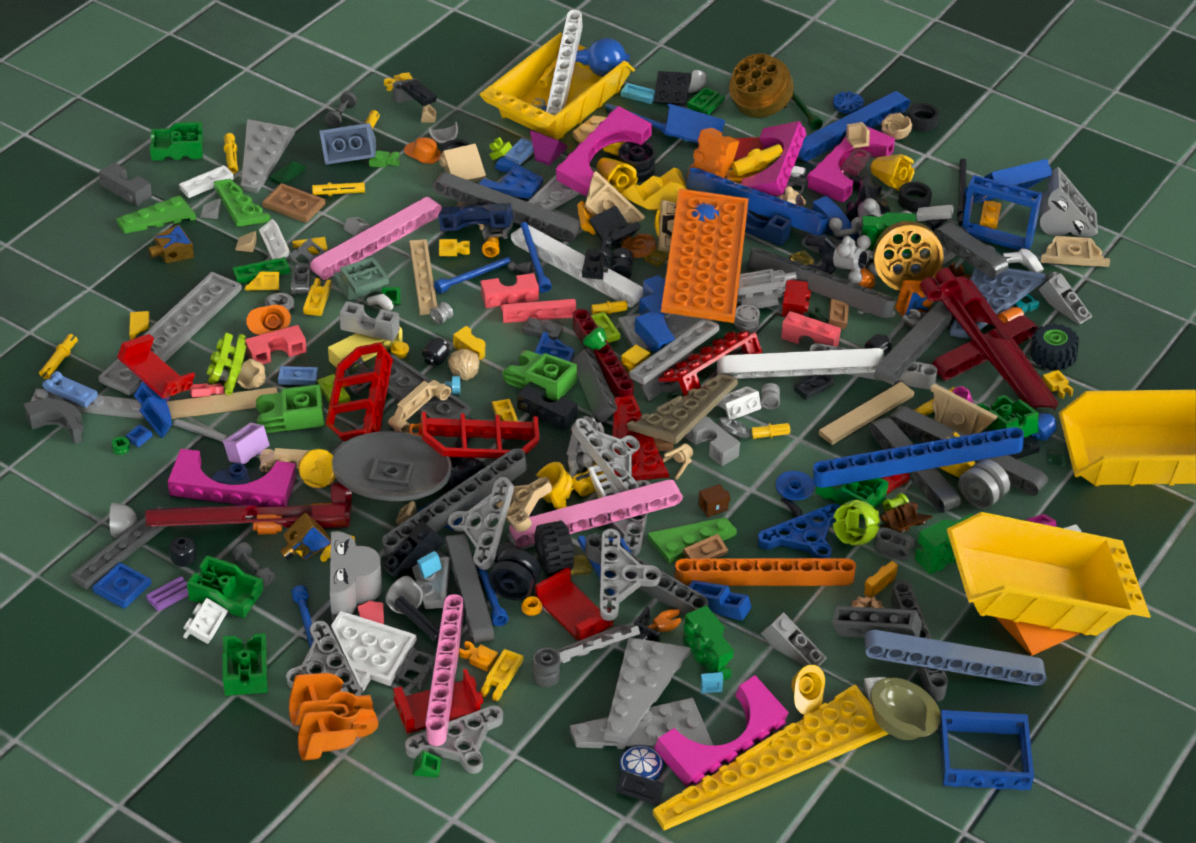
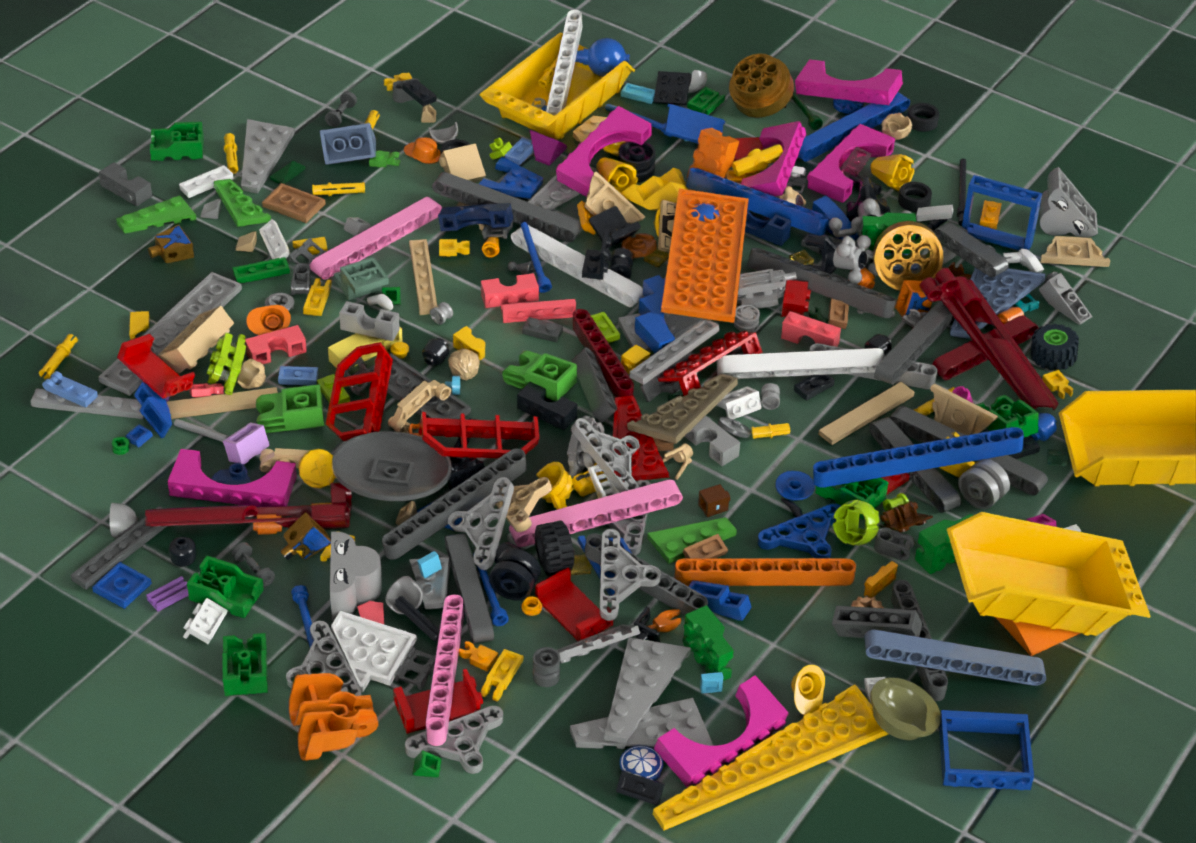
(55, 412): dark grey arch -> none
(196, 339): none -> tan brick
(264, 282): yellow tile -> none
(417, 545): black slope -> none
(442, 285): blue piece -> none
(505, 410): yellow tile -> none
(554, 348): blue wing -> none
(595, 339): green cone -> none
(609, 307): yellow axle -> none
(792, 641): light grey slope -> none
(857, 135): tan panel -> none
(876, 90): none -> dark pink arch
(1020, 176): blue window -> none

